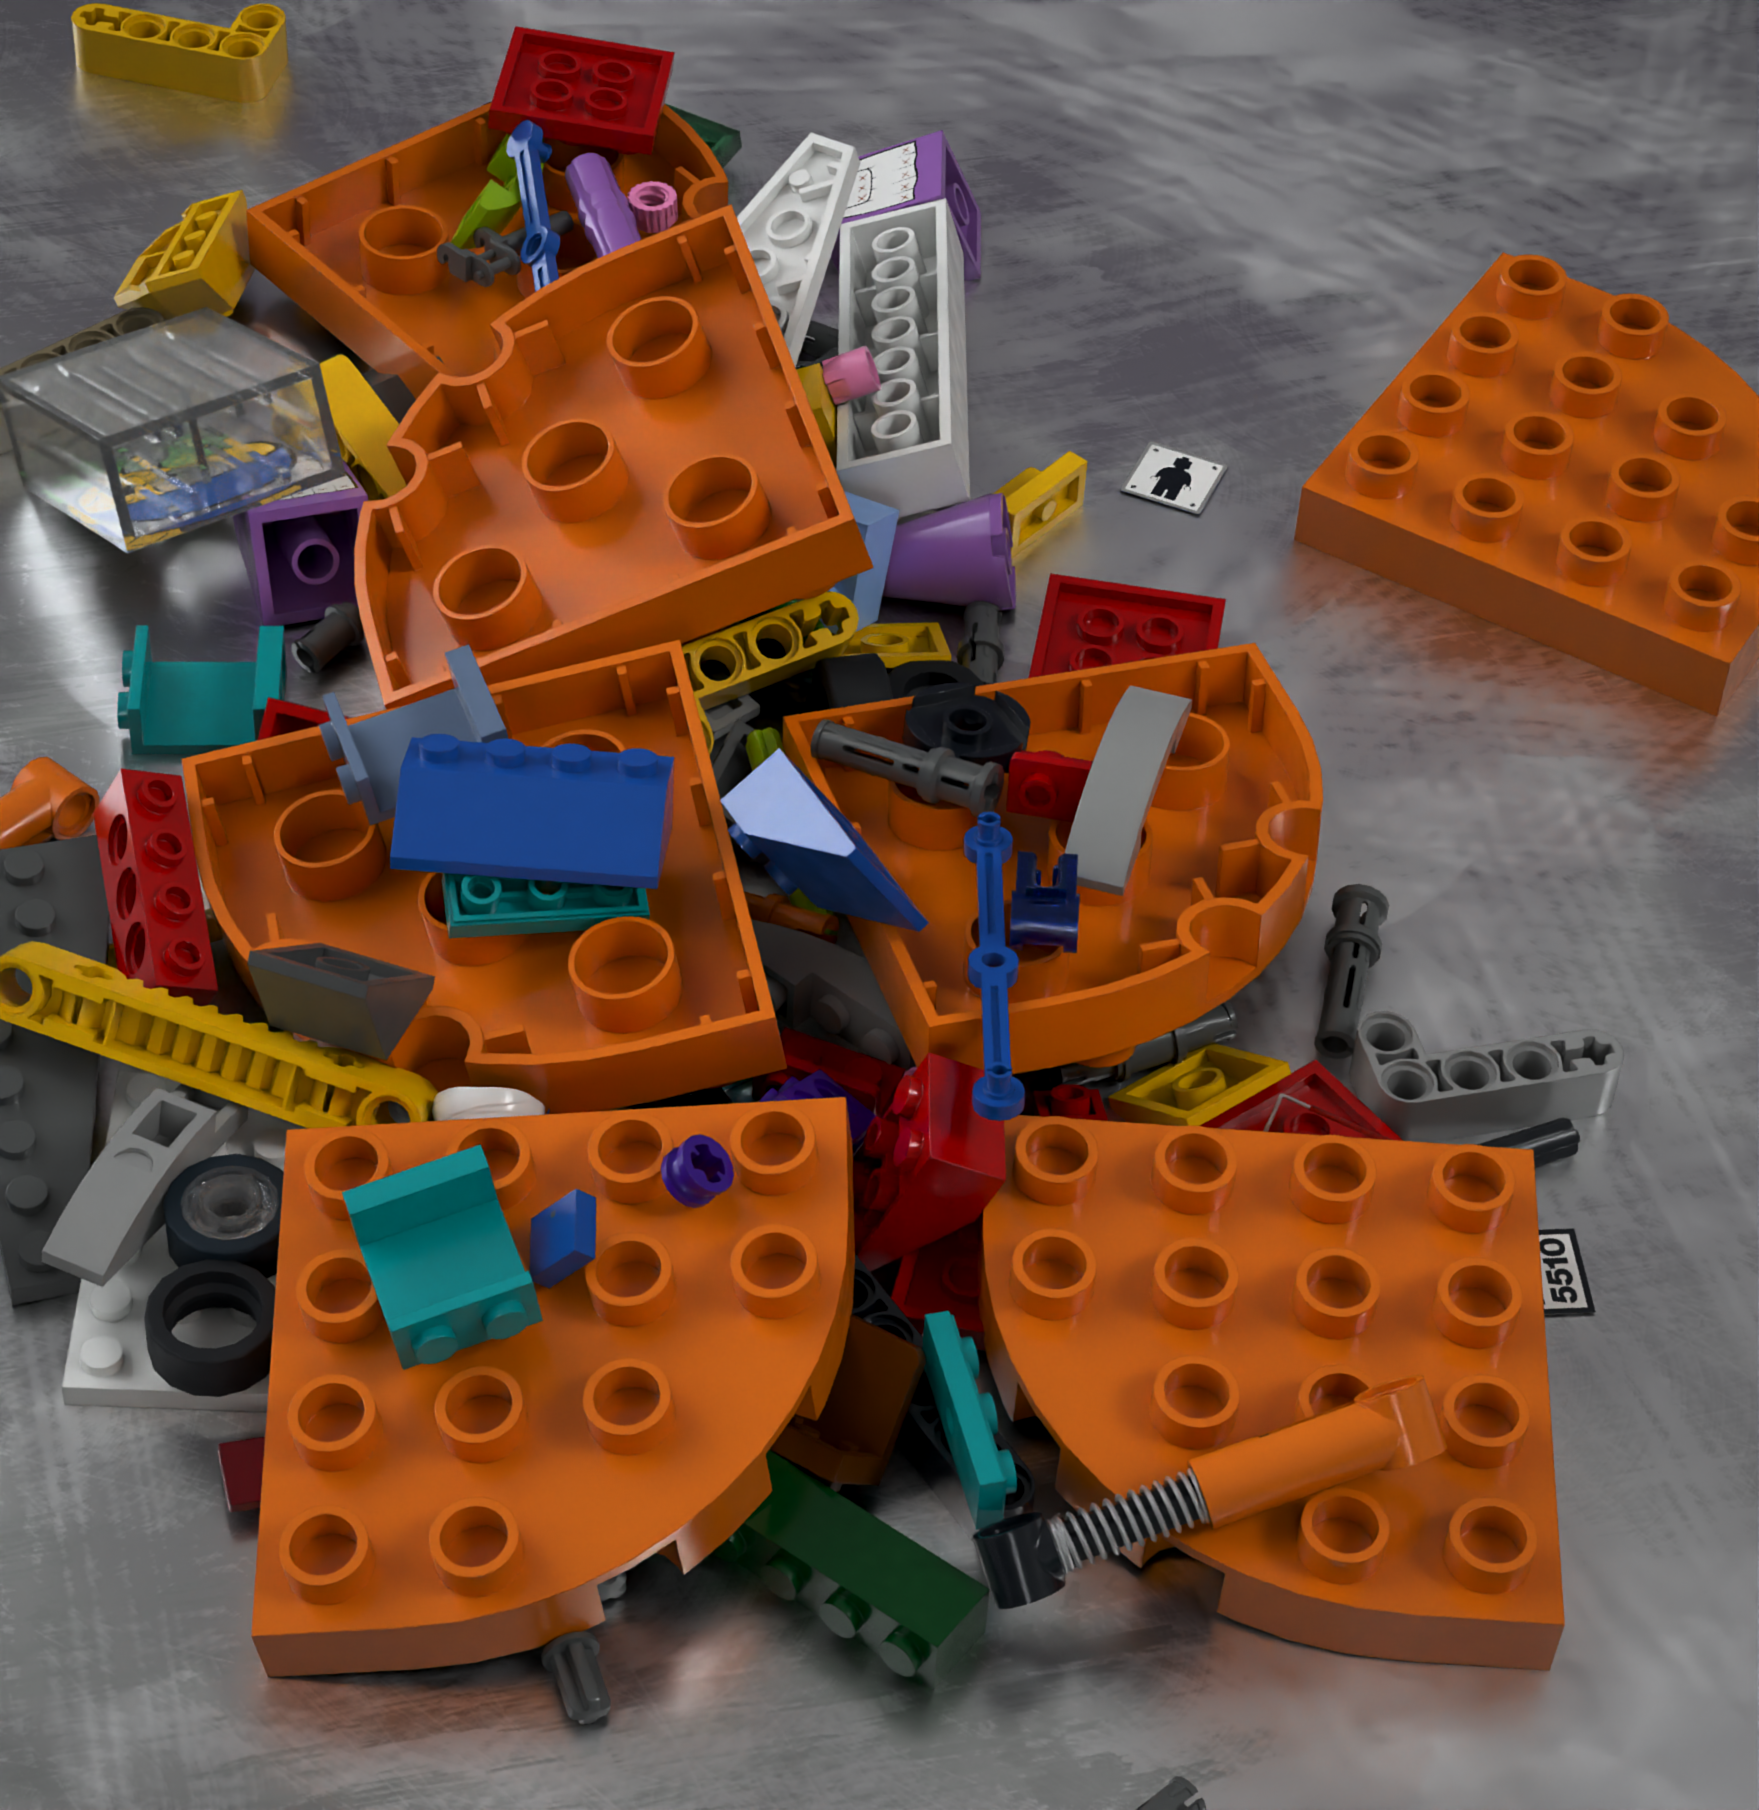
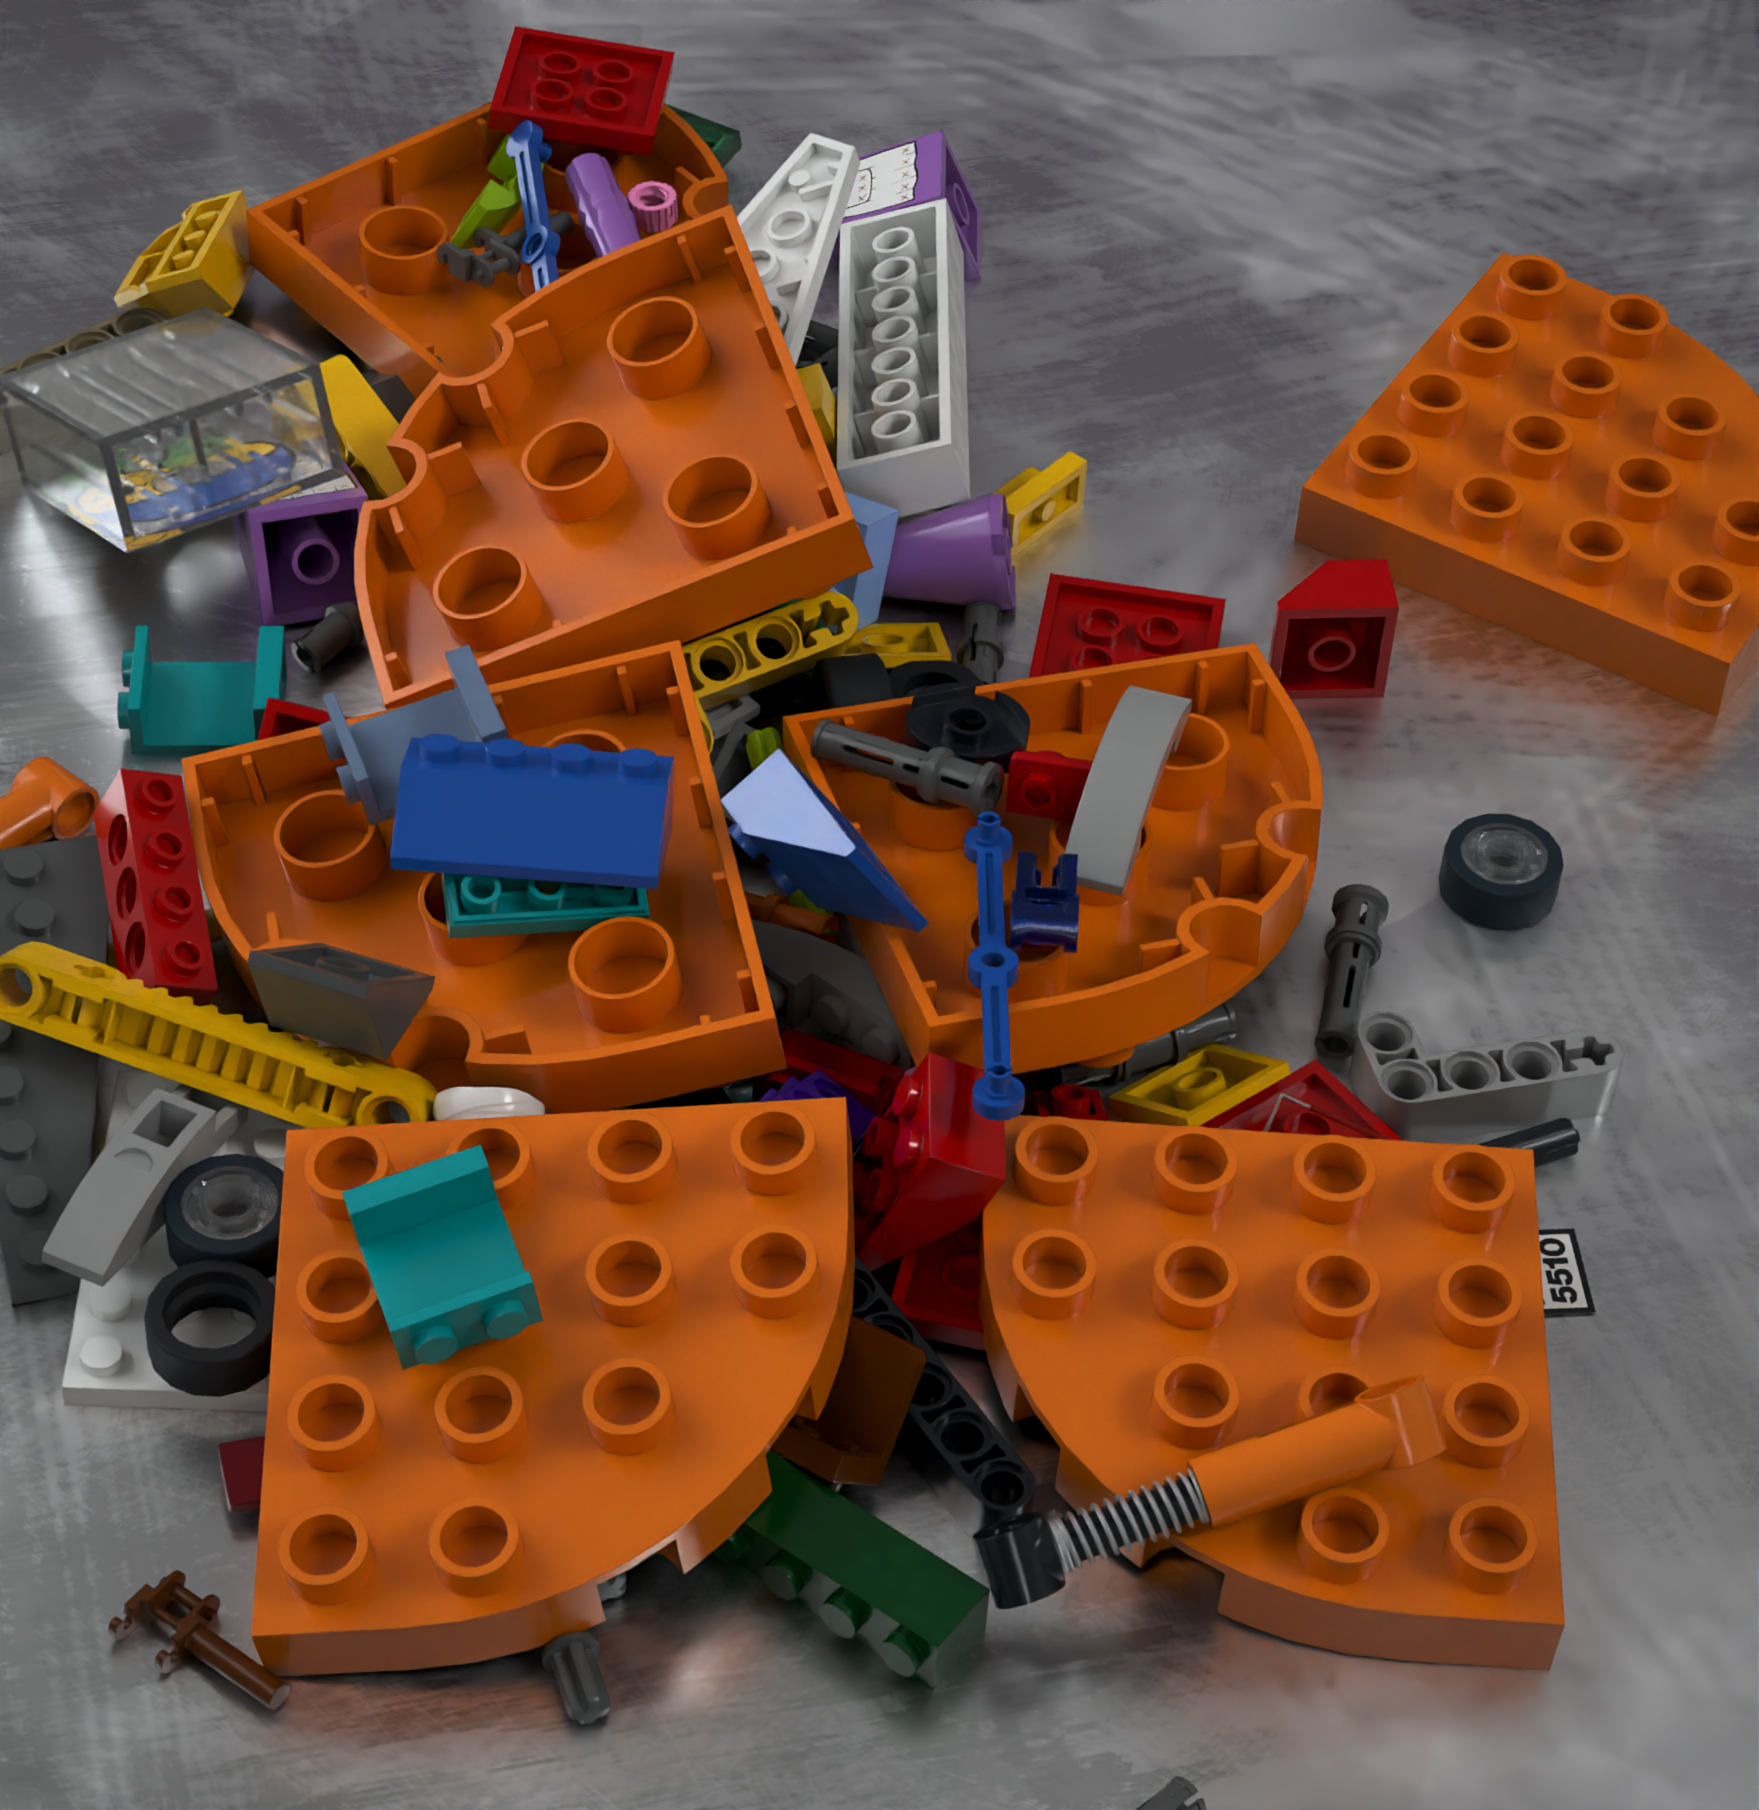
(182, 53): yellow beam -> none
(196, 1639): none -> reddish brown piece
(563, 1238): blue tile -> none
(697, 1171): dark purple bush -> none
(851, 375): bright pink hose -> none
(967, 1419): teal tile -> none
(1174, 477): sticker -> none
(1336, 631): none -> red slope
(1500, 871): none -> black wheel

